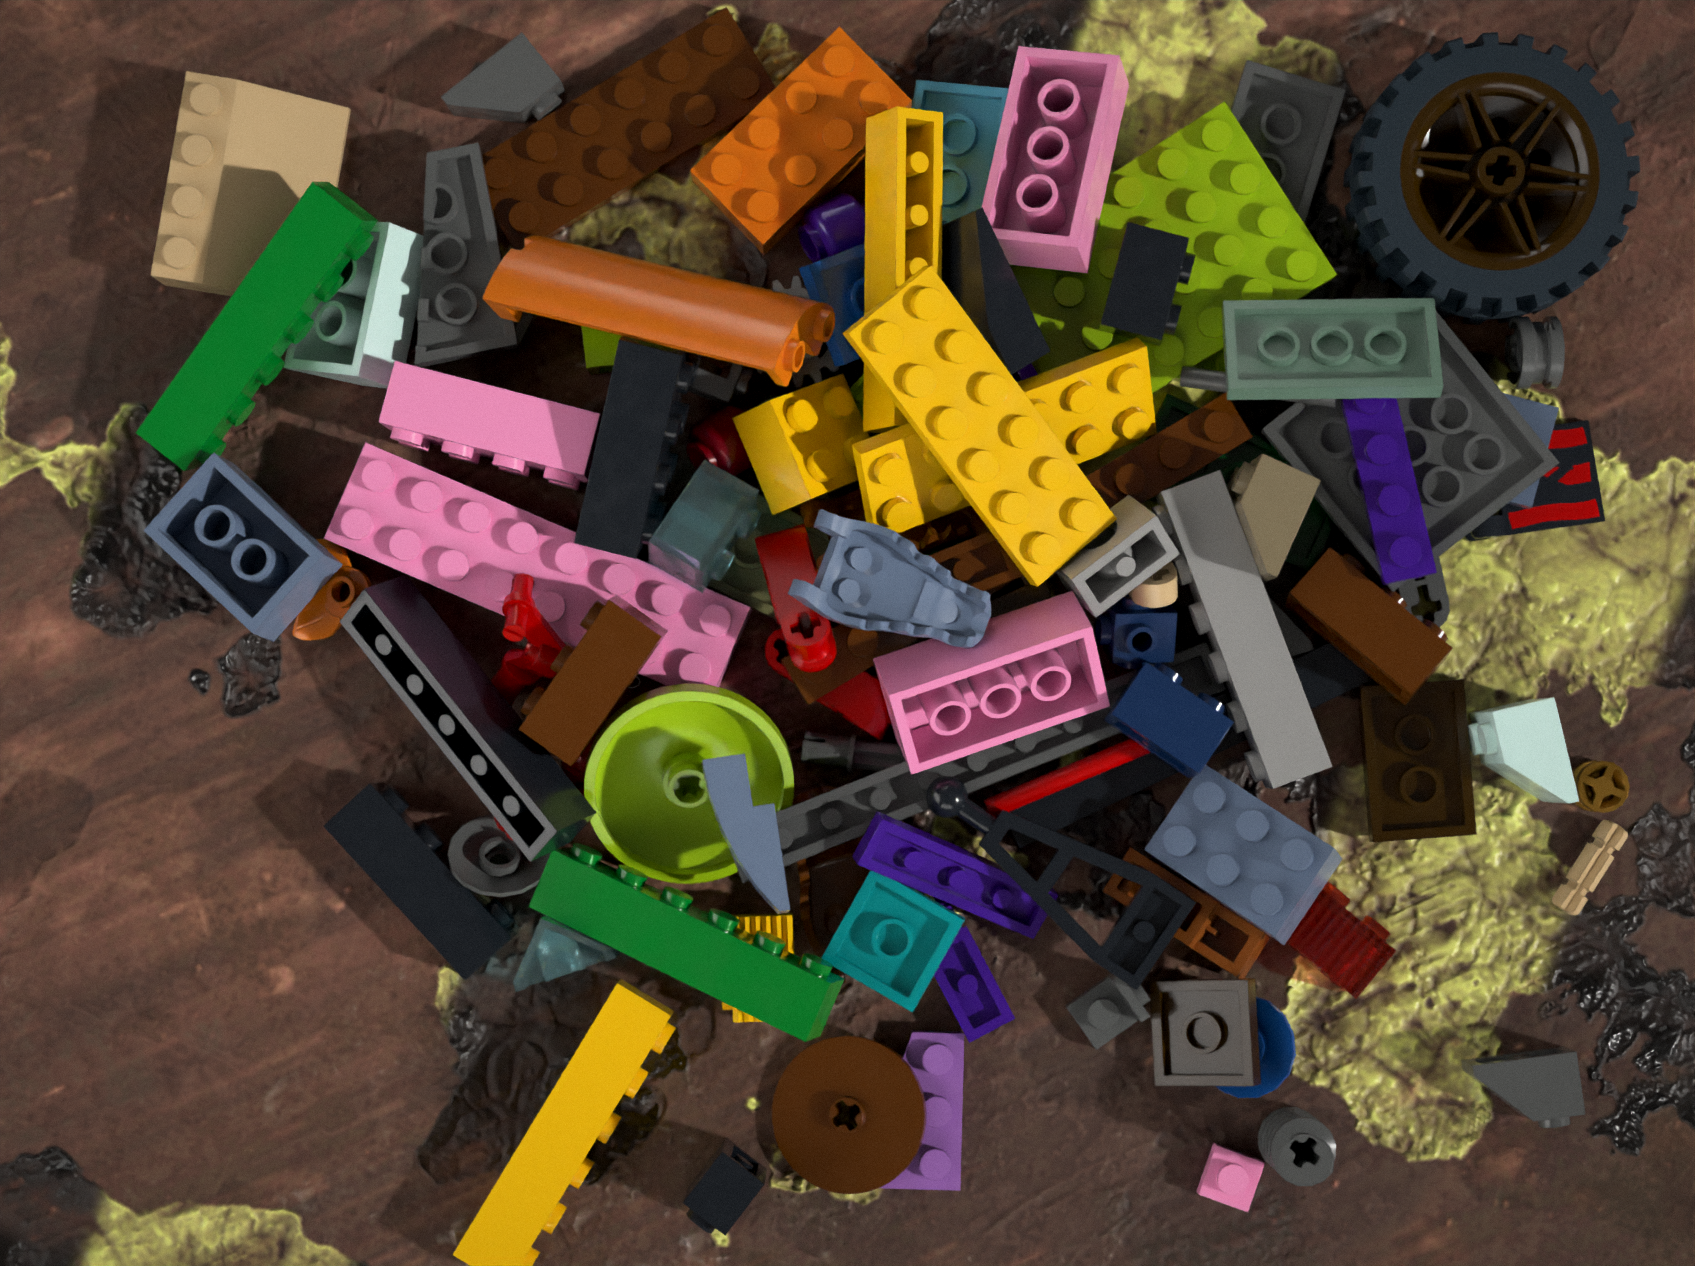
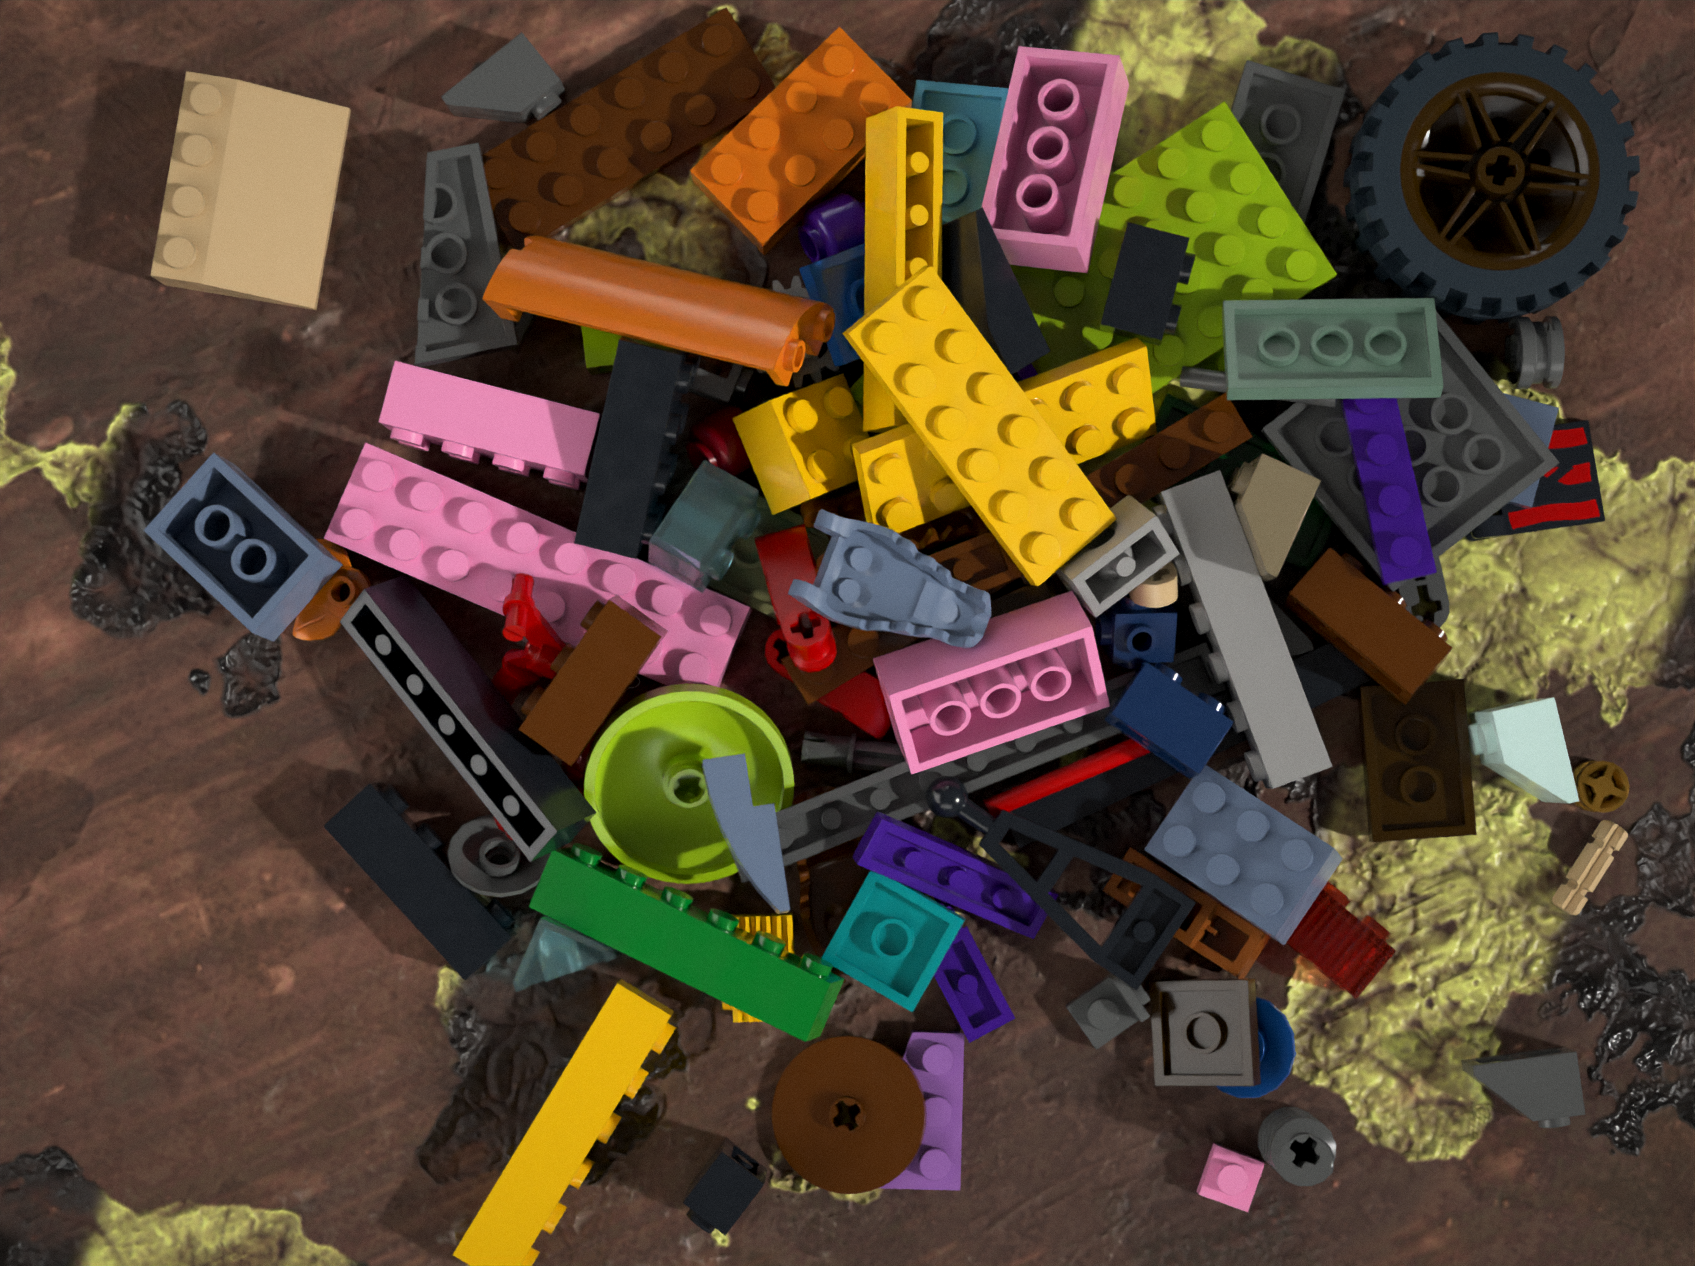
(258, 326): green brick -> none
(370, 315): light aqua slope -> none

